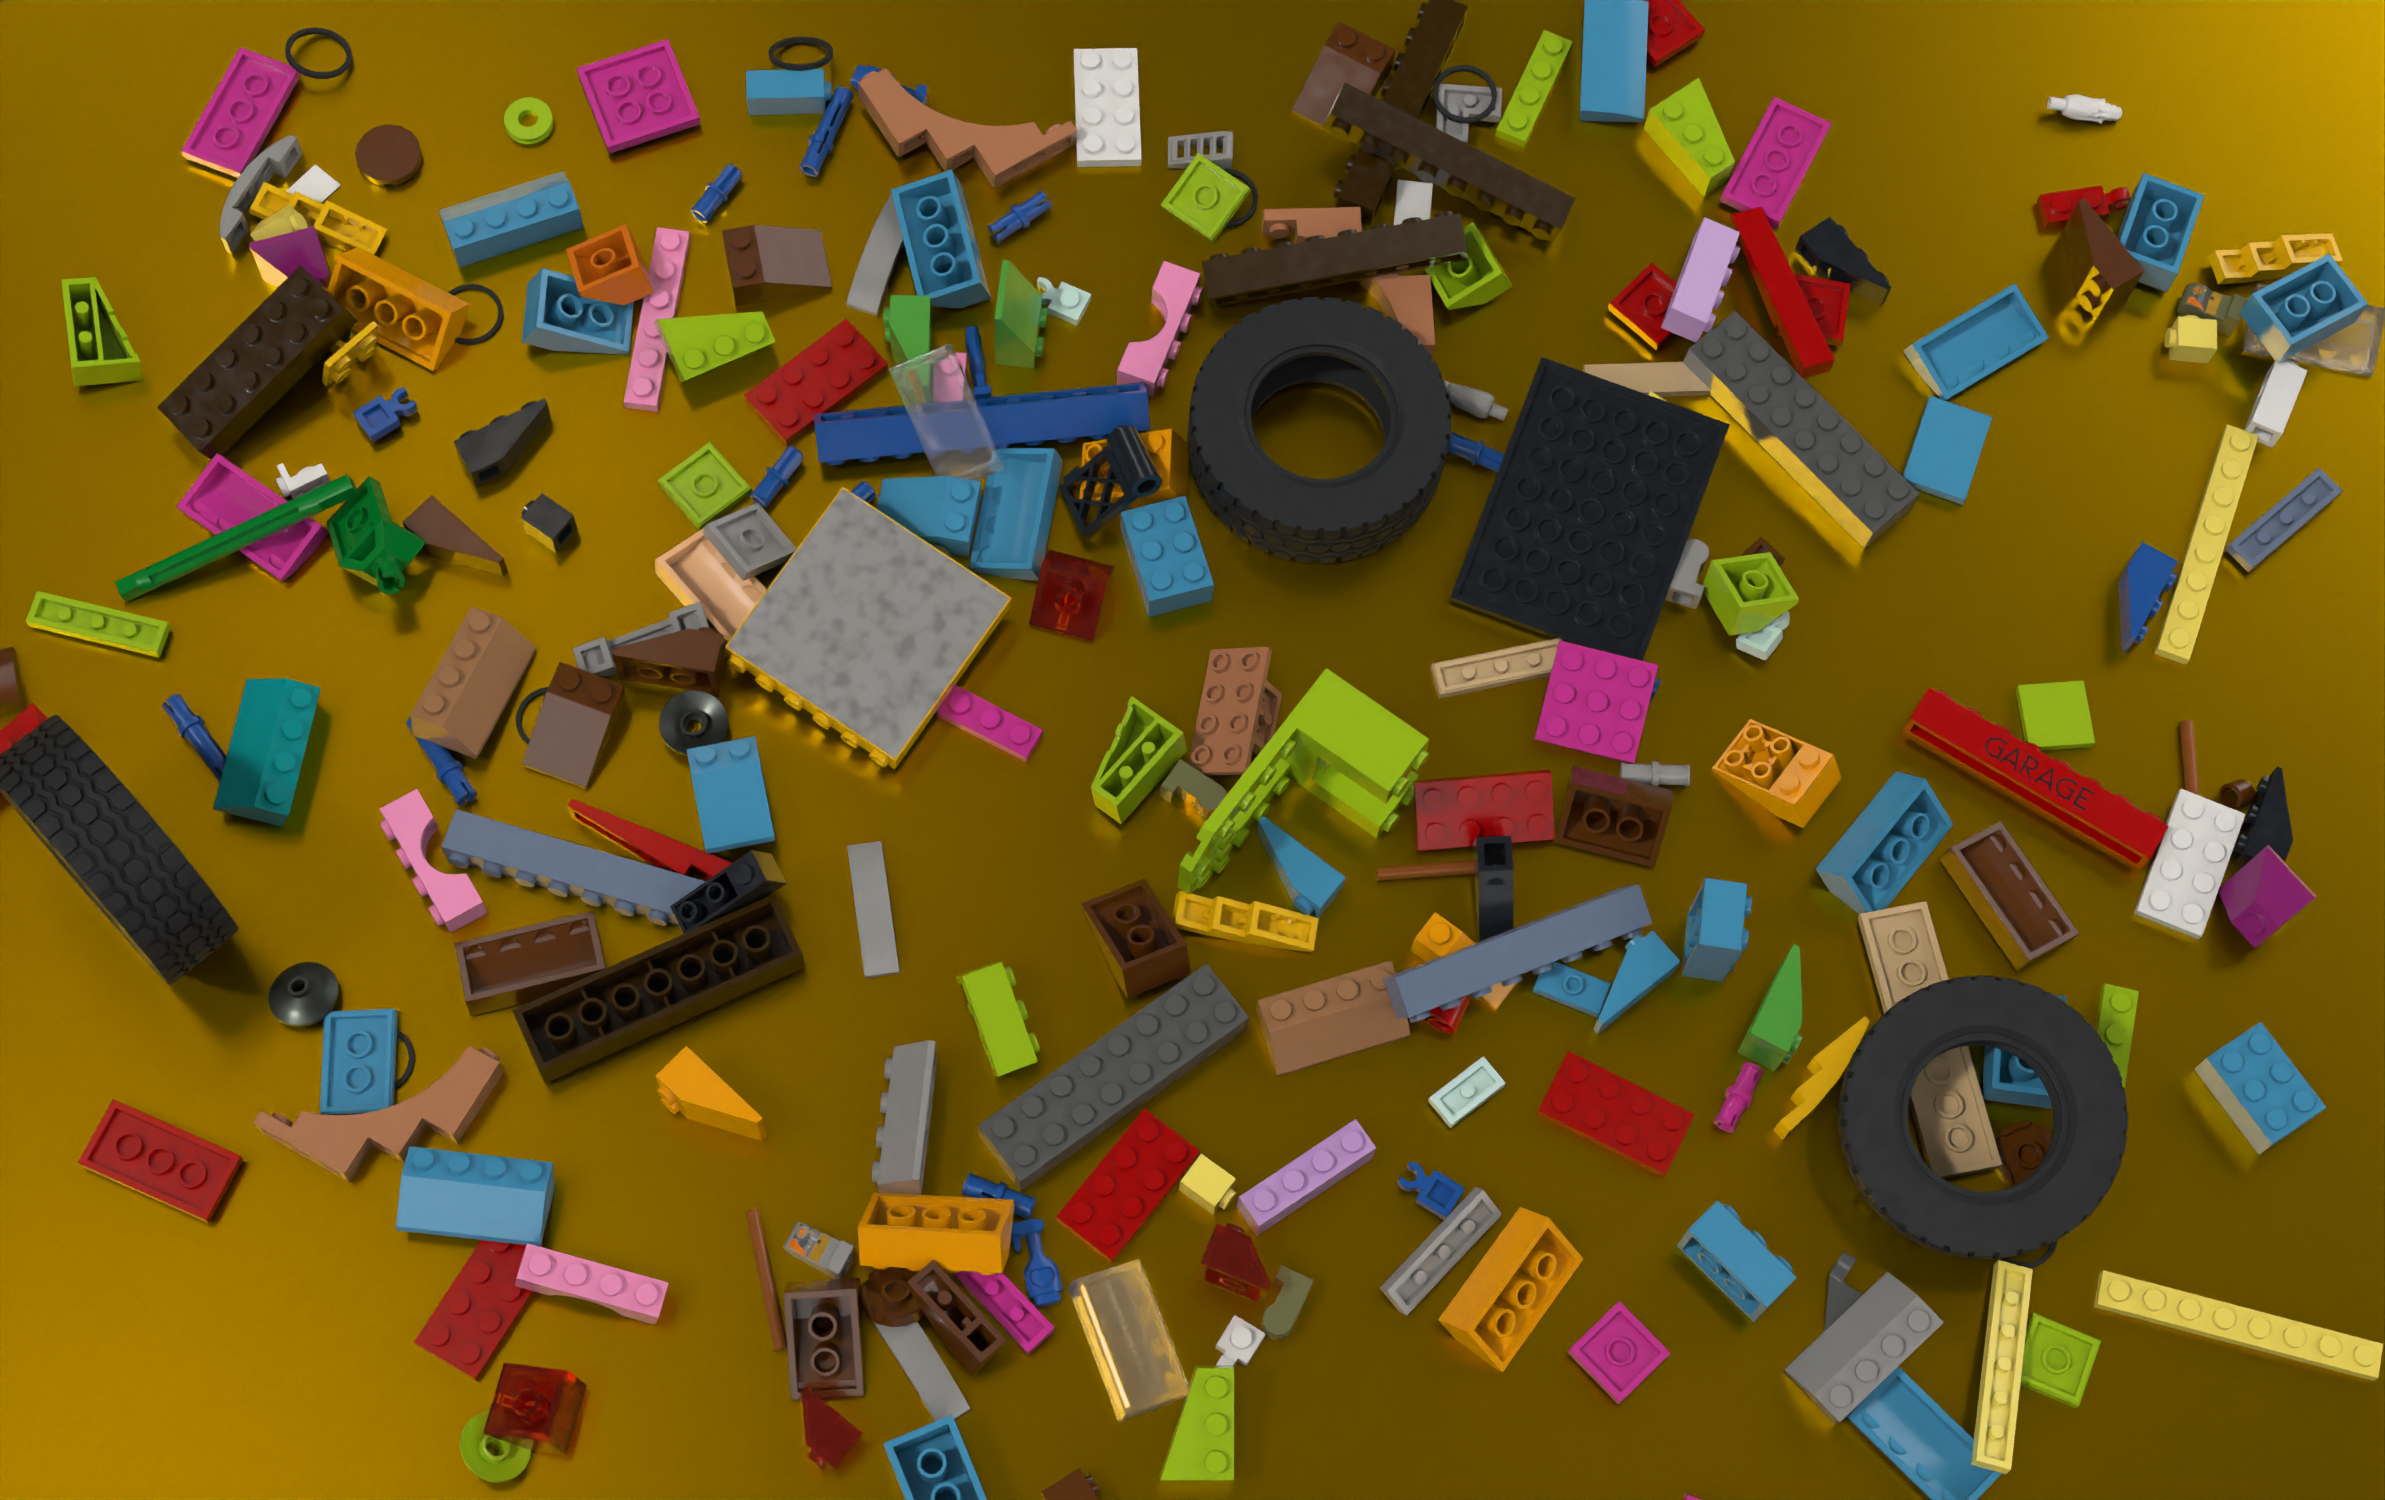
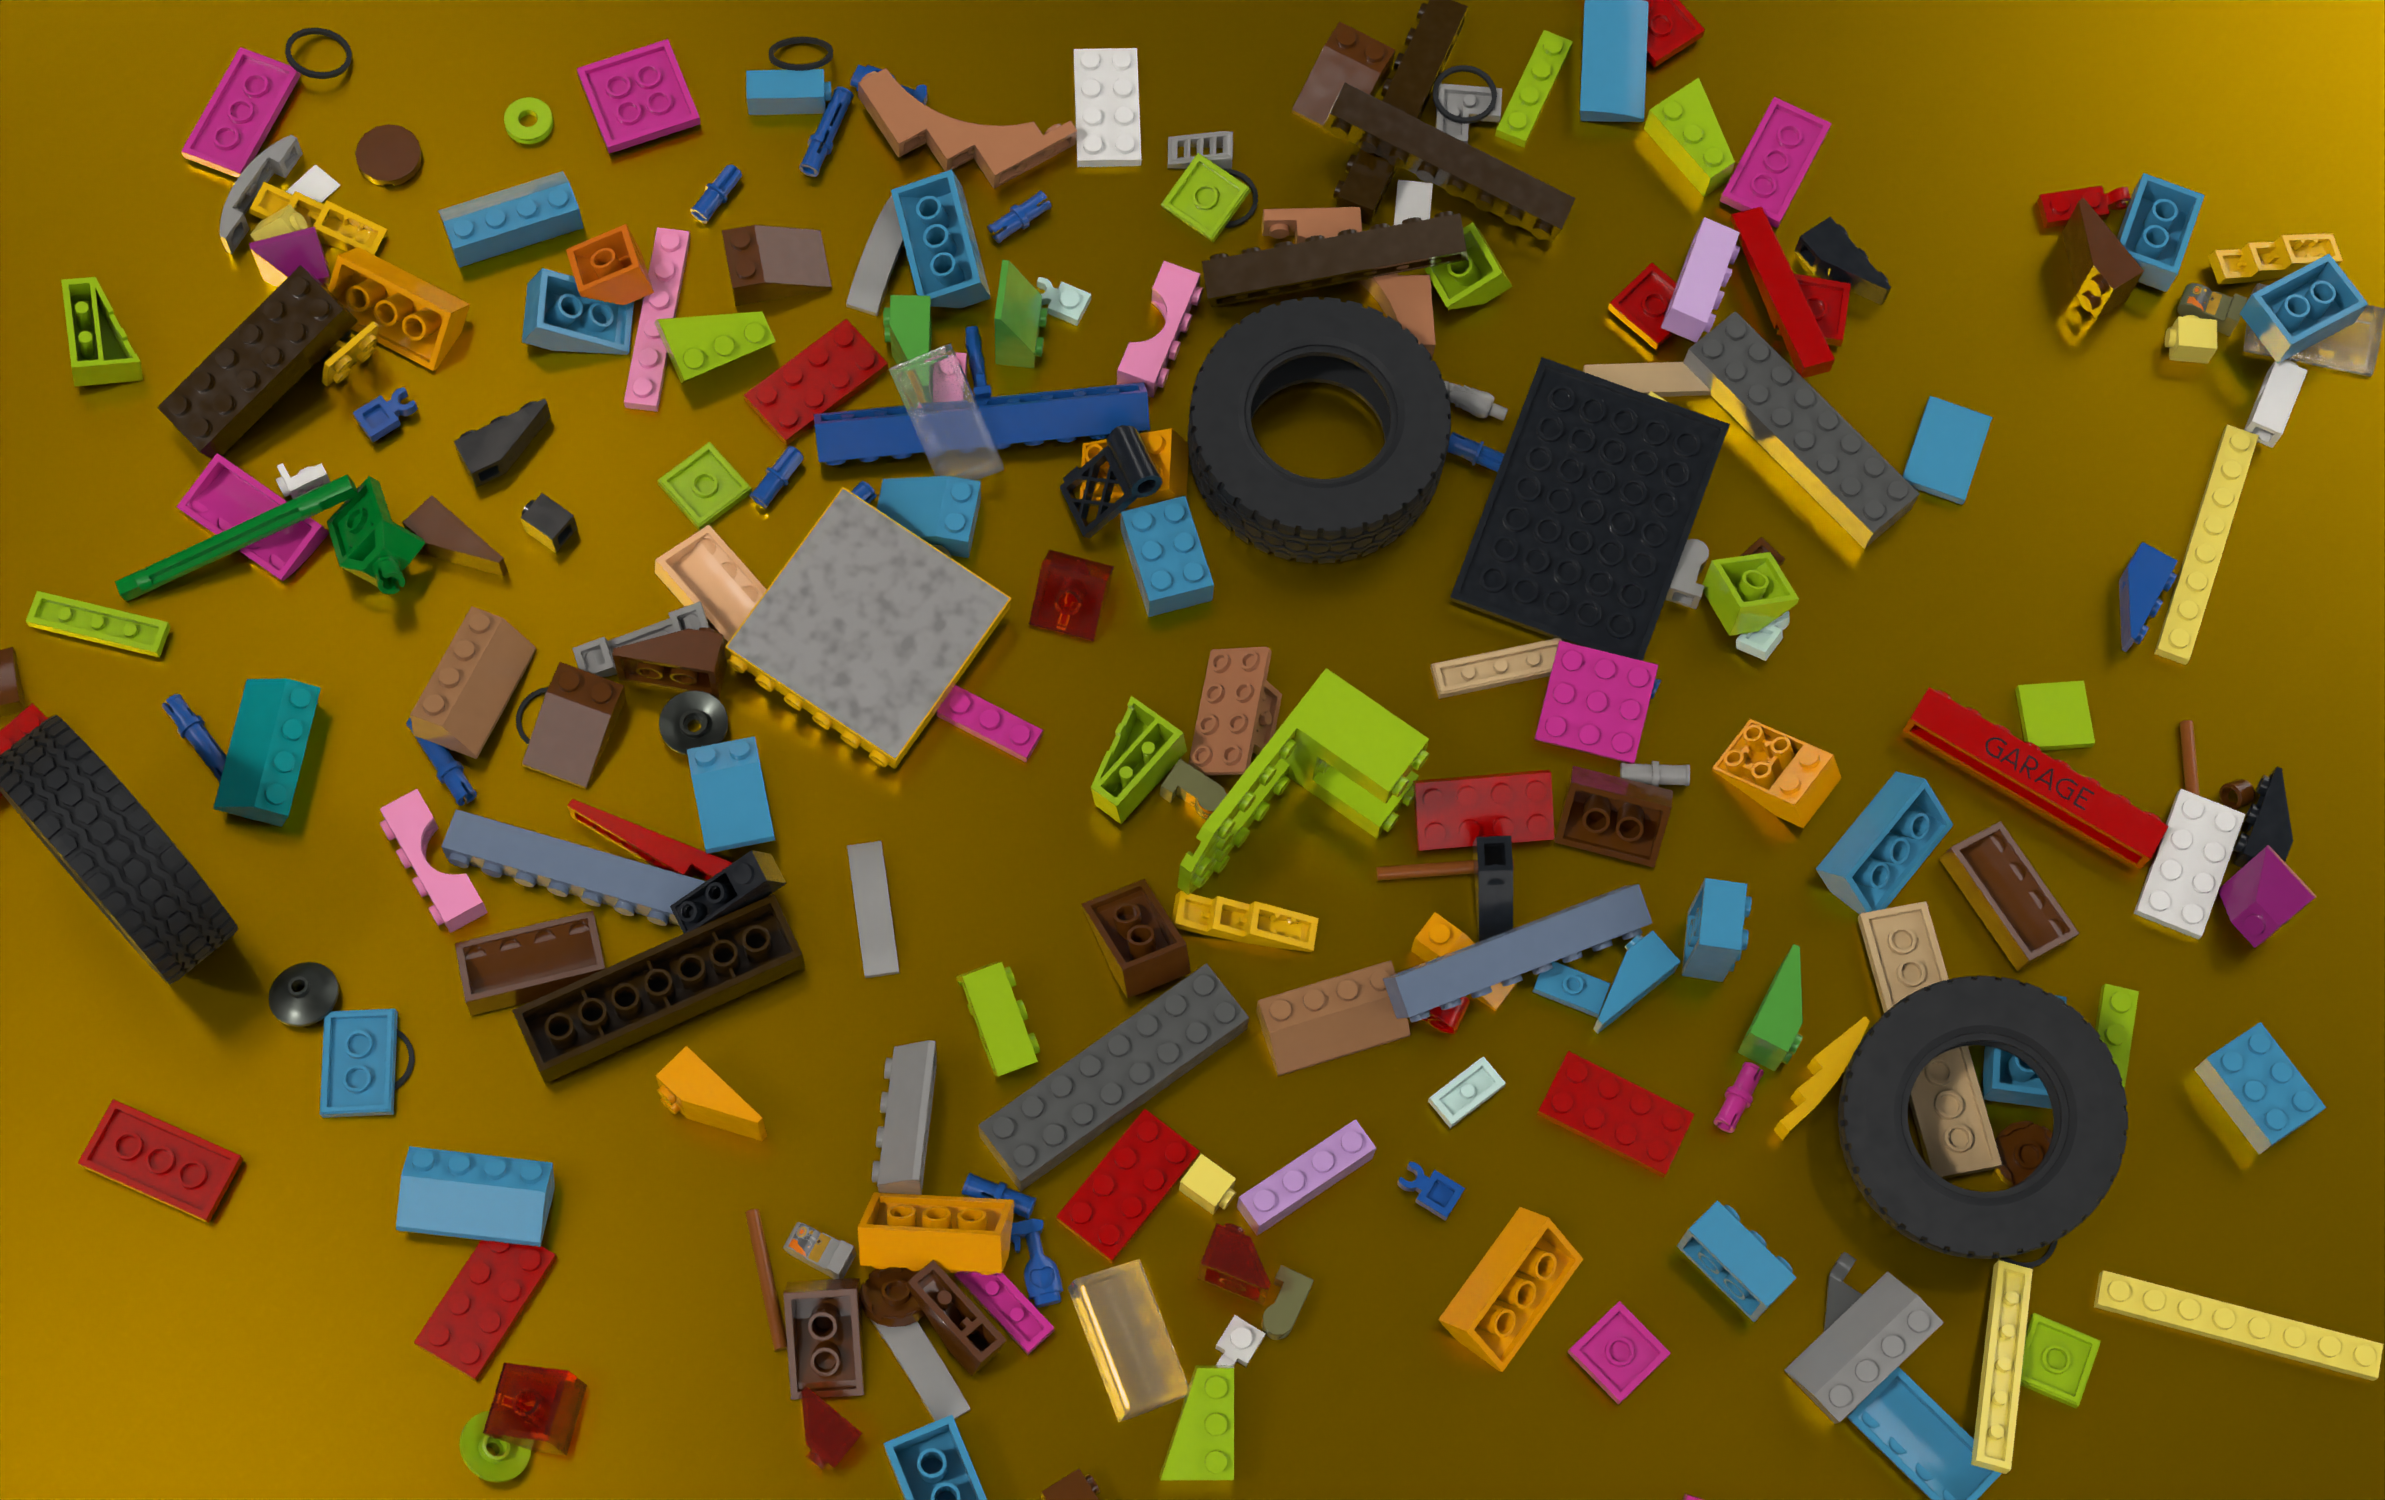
(346, 1140): nougat arch -> none
(500, 313): black piece -> none
(575, 1277): bright pink arch -> none
(749, 541): light grey plate -> none
(1017, 514): dark azure slope -> none
(1305, 875): dark azure slope -> none
(1441, 1251): light grey plate -> none
(1976, 343): dark azure slope -> none
(2085, 108): white piece -> none
(2283, 520): sand blue plate -> none

